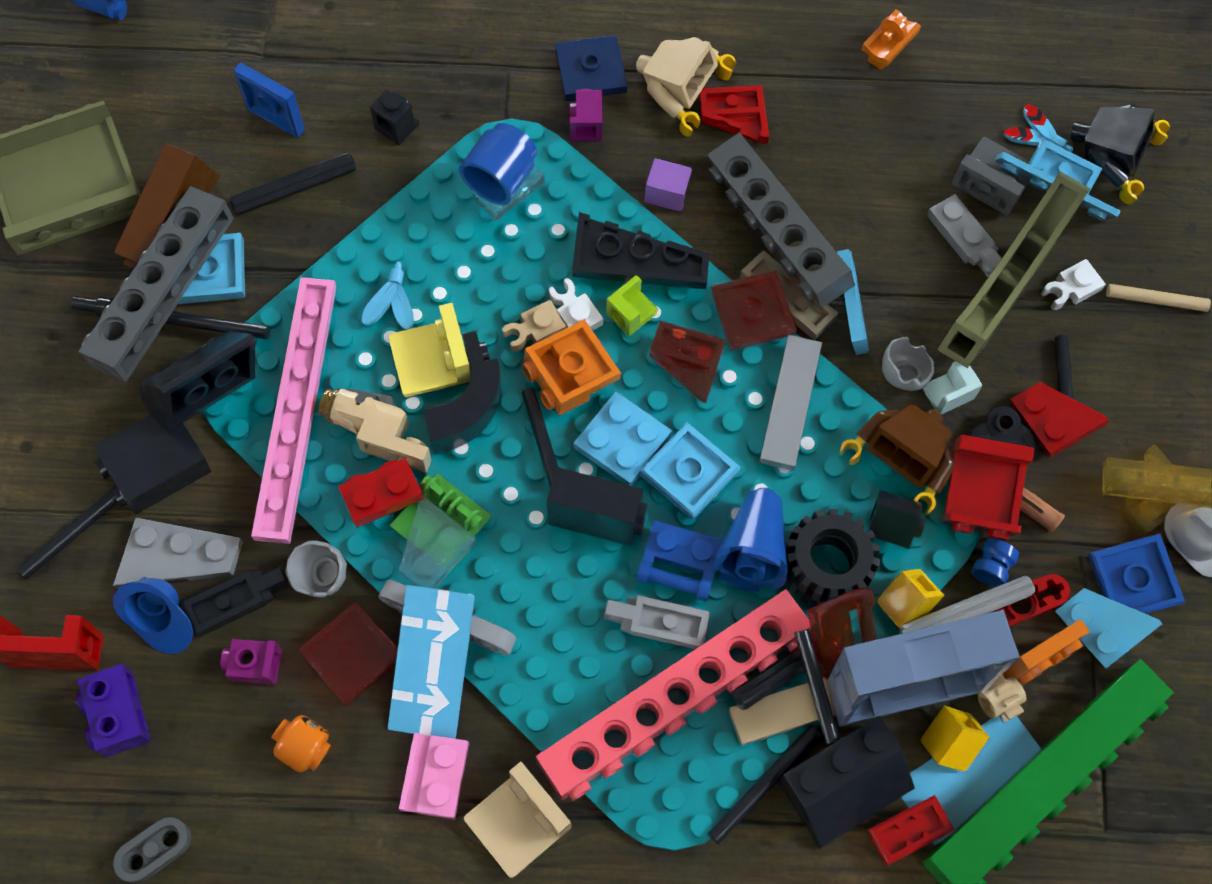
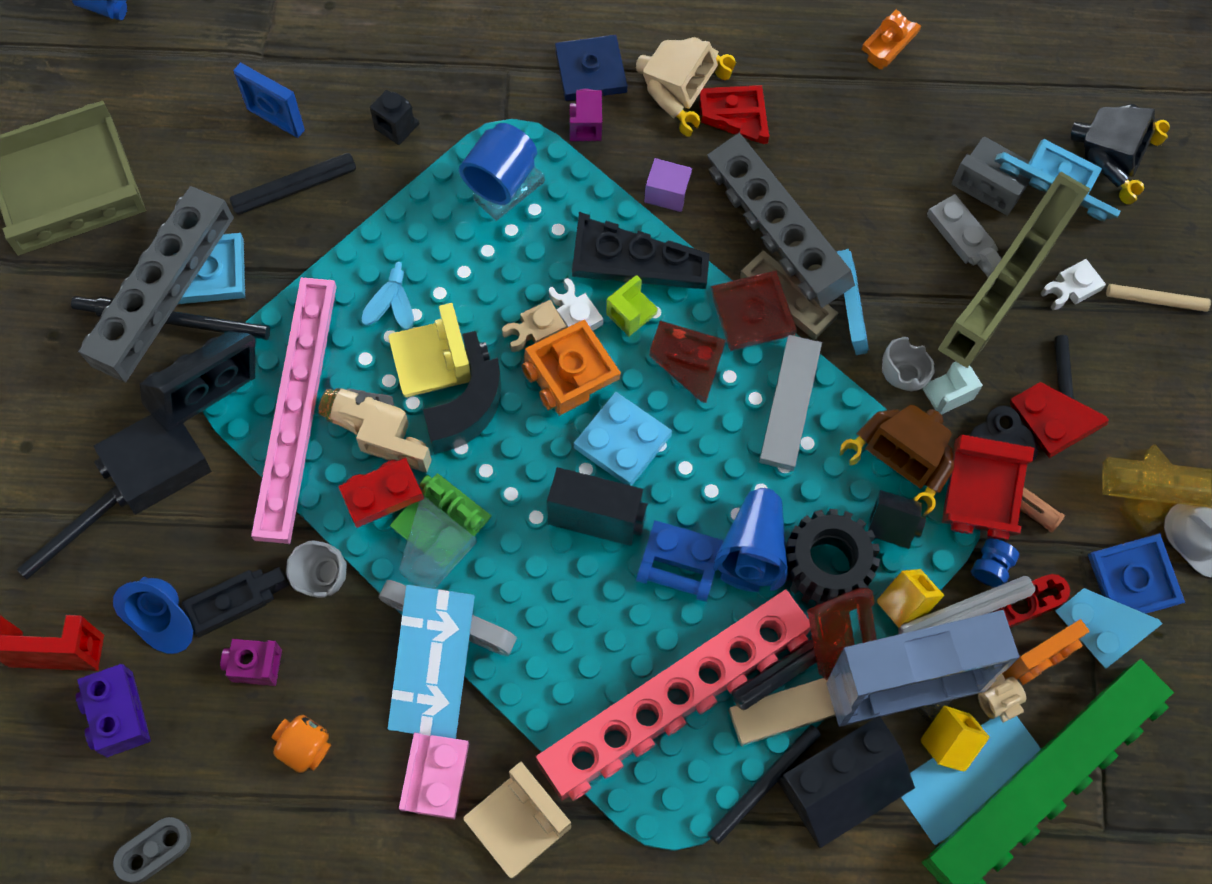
(168, 182): reddish brown slope -> none
(176, 553): light grey wing -> none
(350, 653): clear red plate -> none
(540, 433): black bar -> none
(660, 620): light grey hinge -> none
(689, 471): medium azure plate -> none
(816, 686): black bar -> none
(910, 830): red plate -> none
(1041, 130): piece -> none

